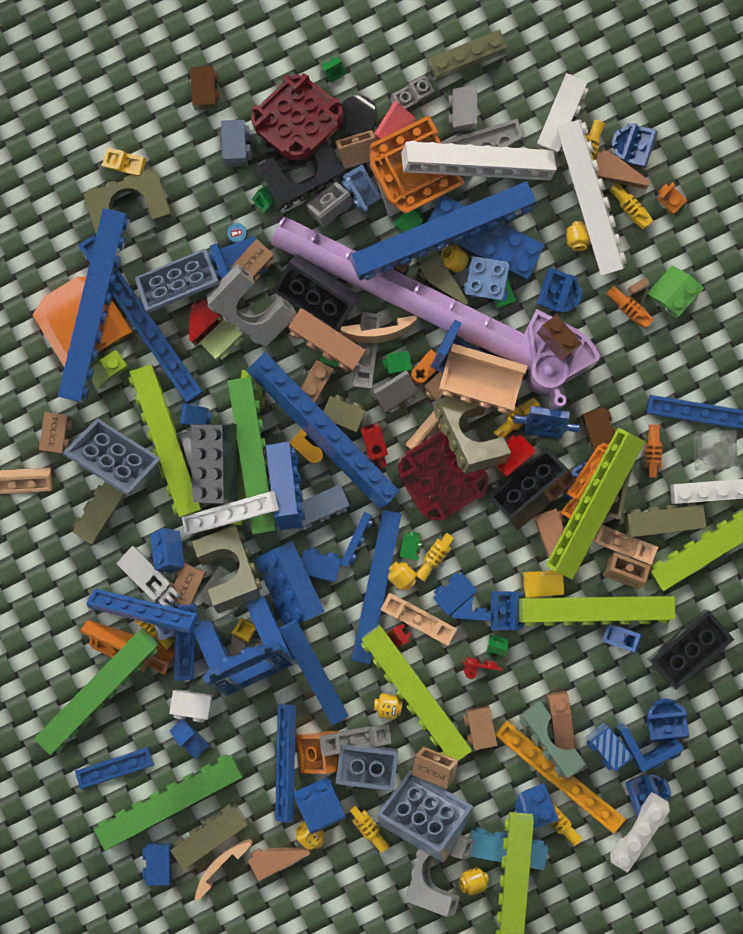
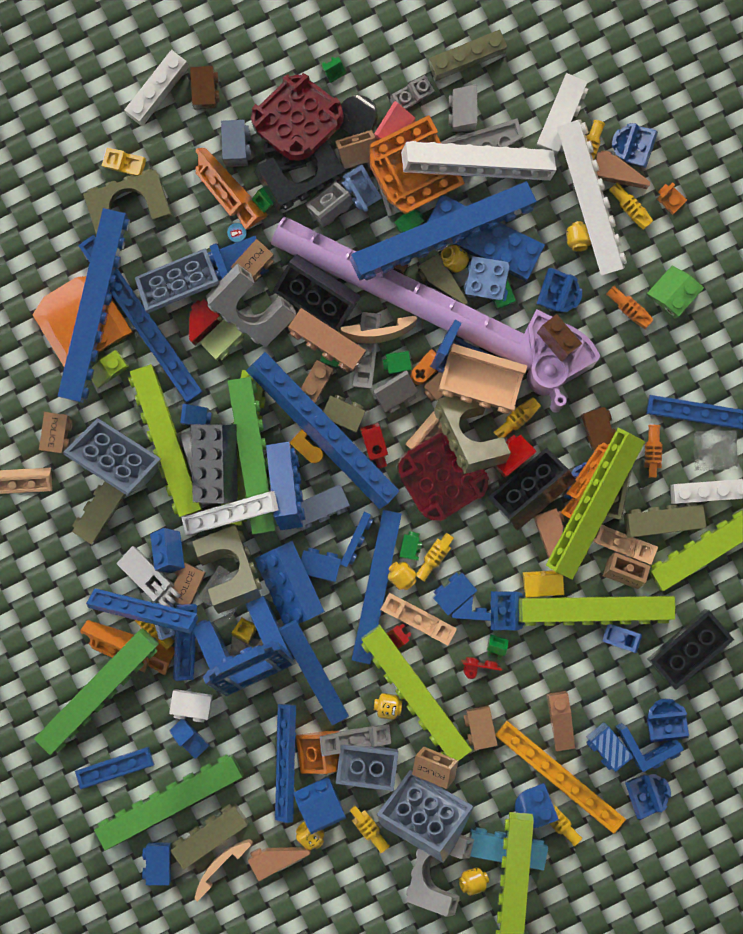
(156, 88): none -> white brick
(227, 190): none -> orange wedge
(536, 721): sand green arch -> none
(546, 422): blue plate -> none
(638, 286): medium nougat tile -> none
(649, 819): white arch -> none

